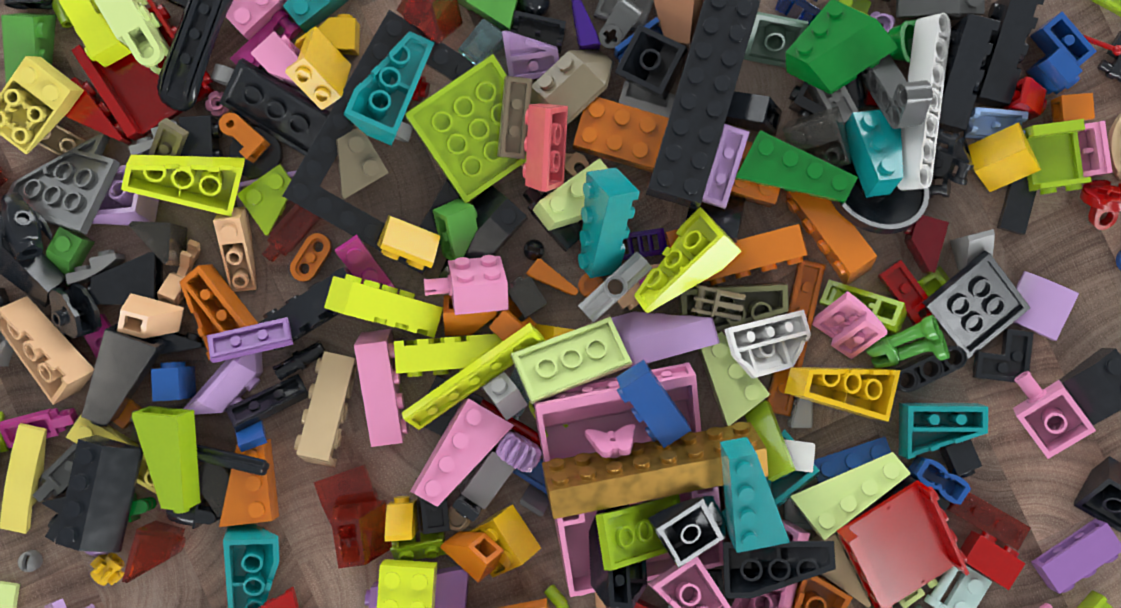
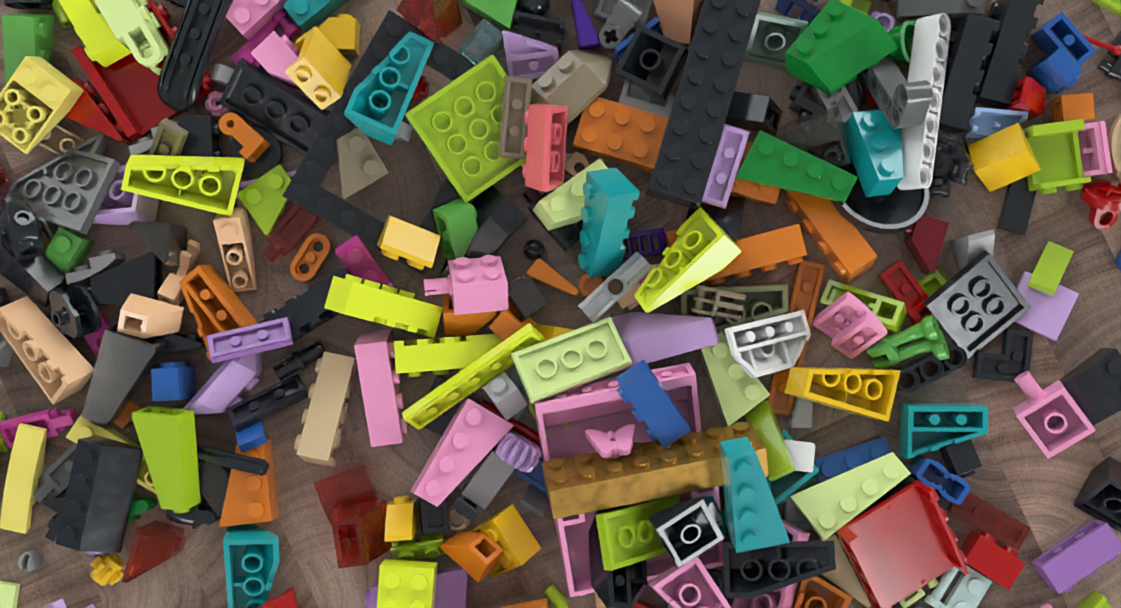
(1050, 268): none -> lime tile

